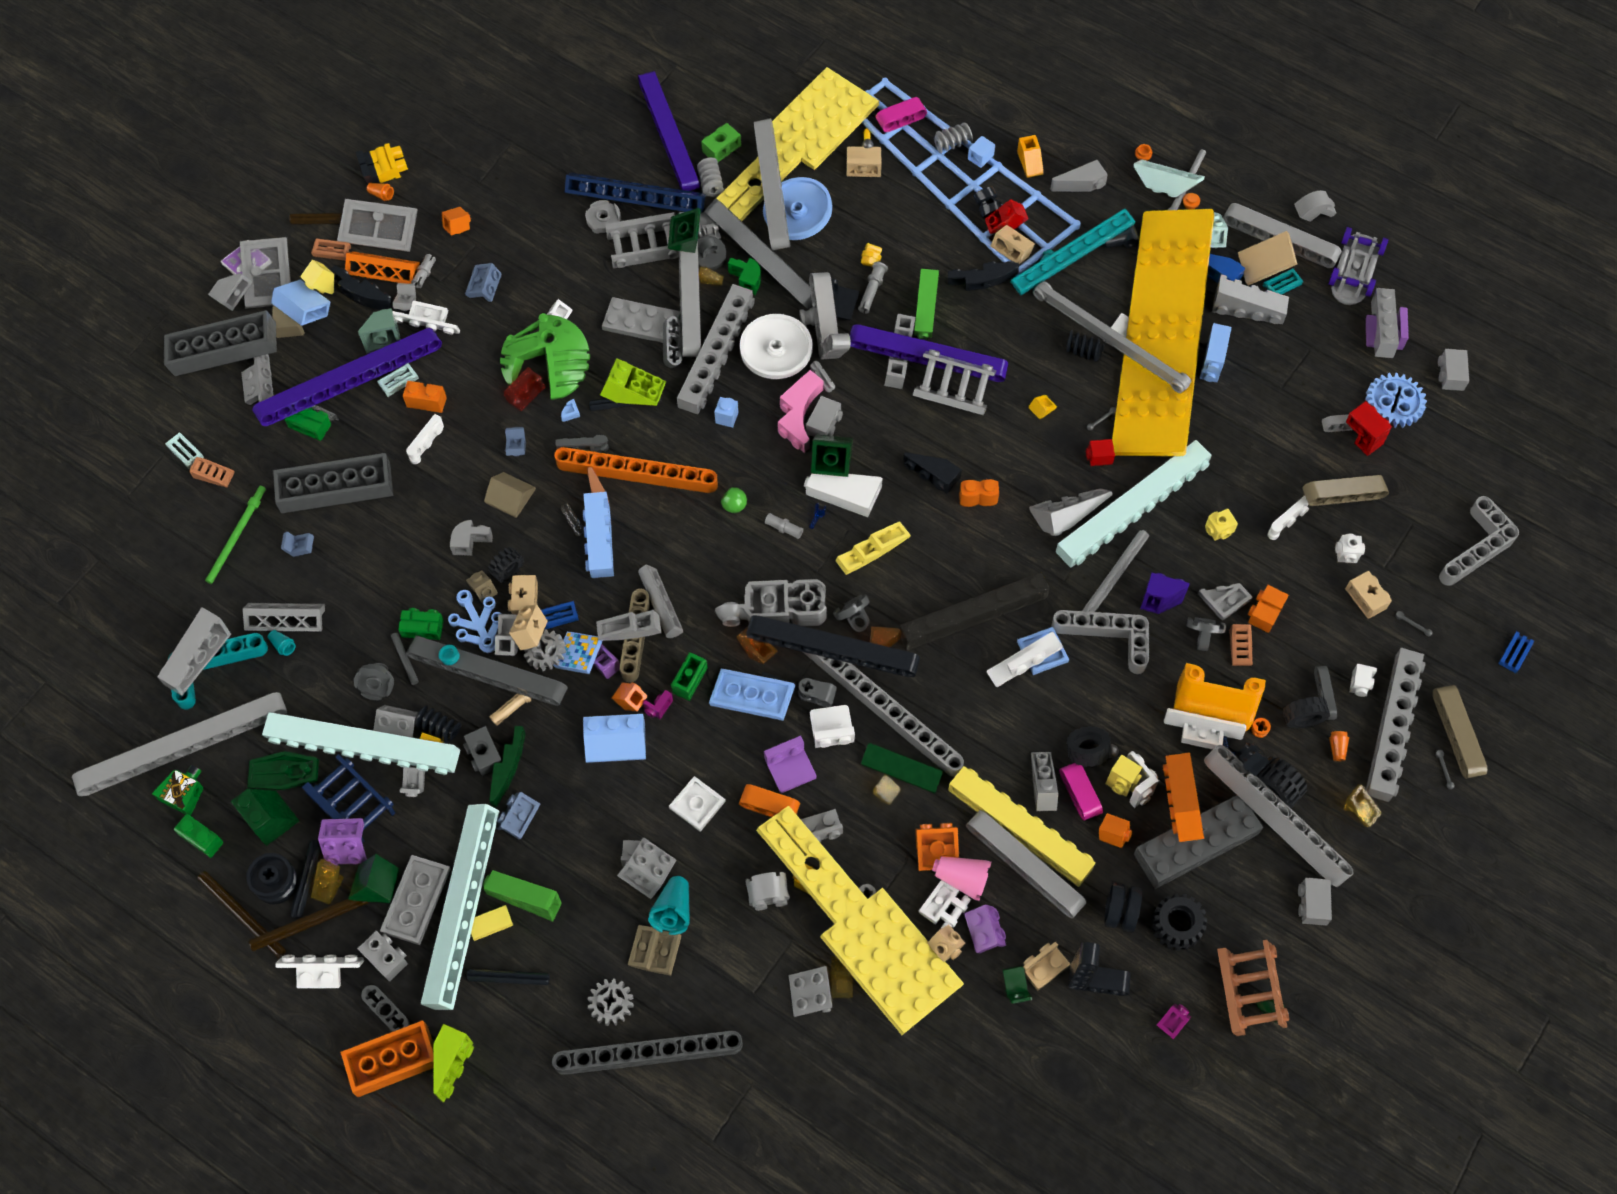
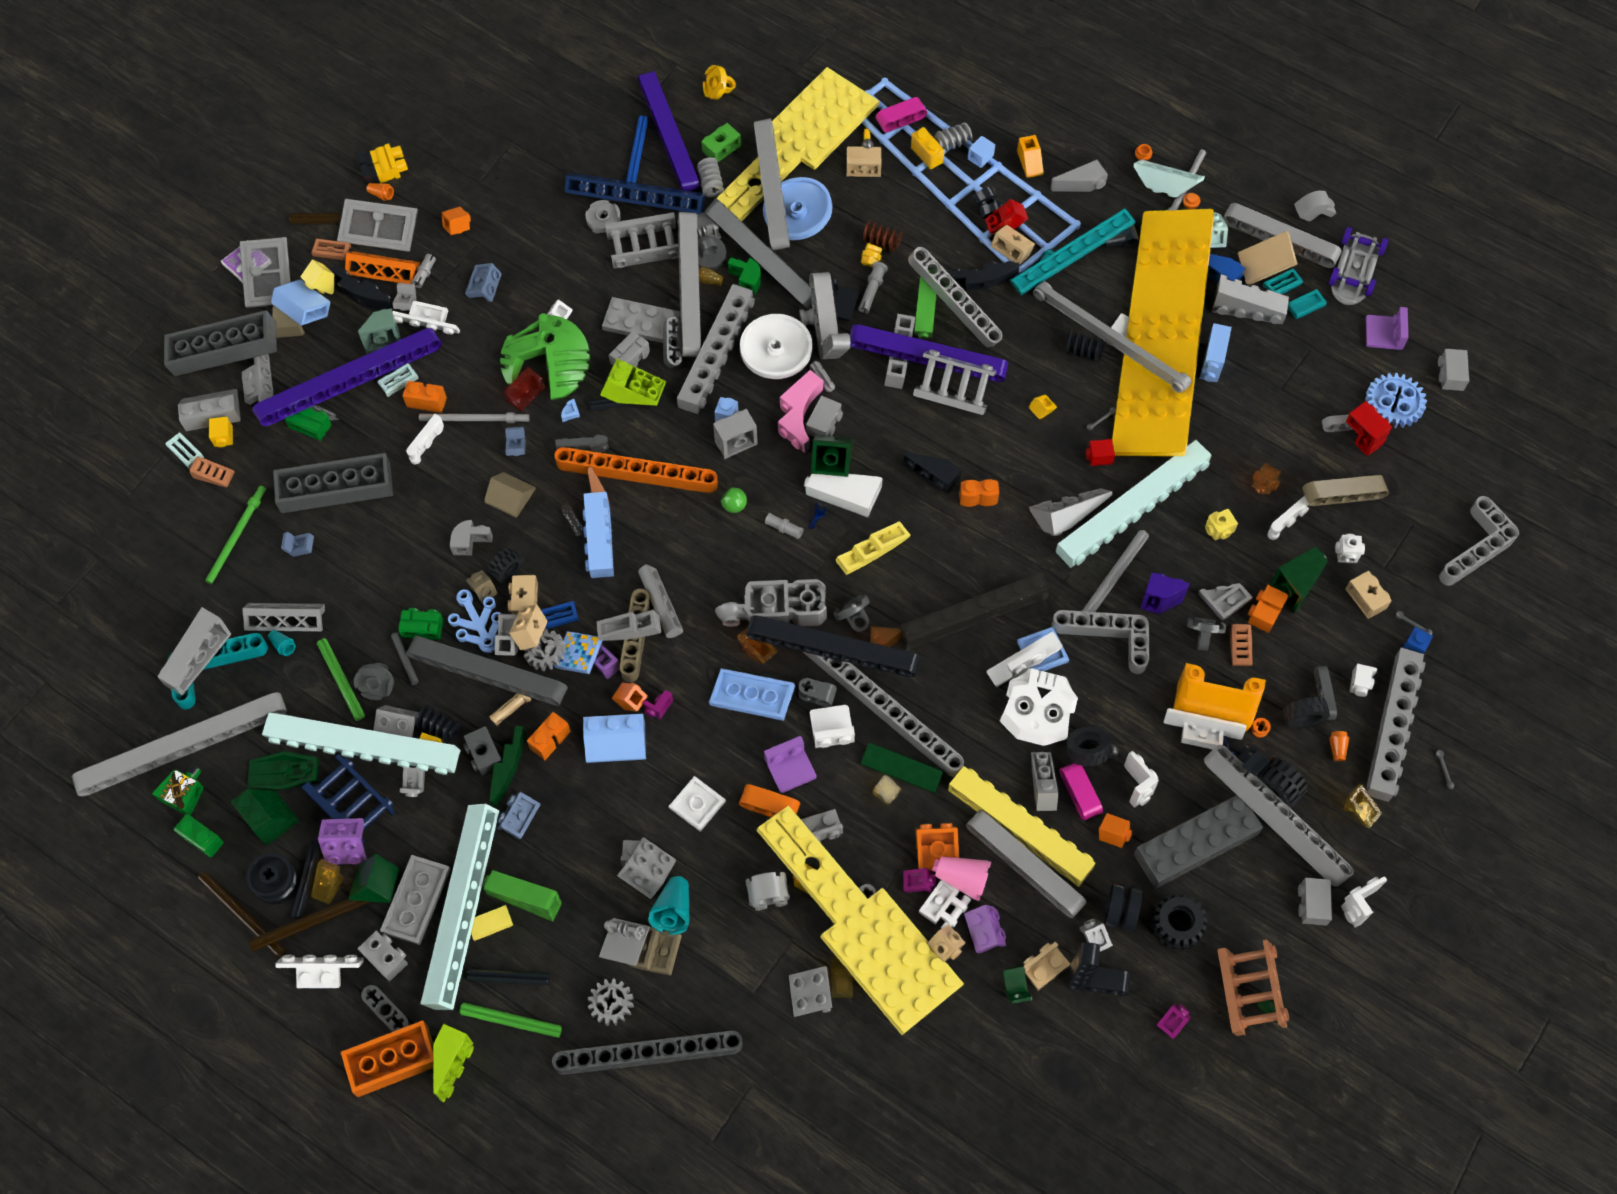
(197, 410): none -> light grey slope
(220, 431): none -> yellow brick
(230, 290): light grey slope -> none
(340, 679): none -> bright green axle
(449, 655): teal tile -> none
(509, 417): none -> light grey bar
(510, 1020): none -> bright green axle
(542, 741): none -> orange piece
(623, 941): none -> light grey hinge
(630, 350): none -> light grey brick
(637, 149): none -> blue axle
(684, 231): dark green slope -> none
(689, 676): green brick -> none
(716, 82): none -> yellow tile
(735, 433): none -> light grey brick
(881, 237): none -> copper piece
(919, 880): none -> magenta bracket
(927, 148): none -> yellow brick
(964, 300): none -> light grey beam
(1035, 723): none -> white brick
(1096, 933): none -> light grey bracket
(1124, 776): light yellow brick -> none
(1183, 797): orange brick -> none
(1266, 473): none -> clear orange brick
(1299, 577): none -> dark green slope
(1306, 304): none -> teal tile
(1355, 906): none -> white bracket
(1384, 307): light grey arch -> none
(1418, 641): none -> blue brick
(1460, 731): dark tan beam -> none
(1523, 640): blue tile -> none

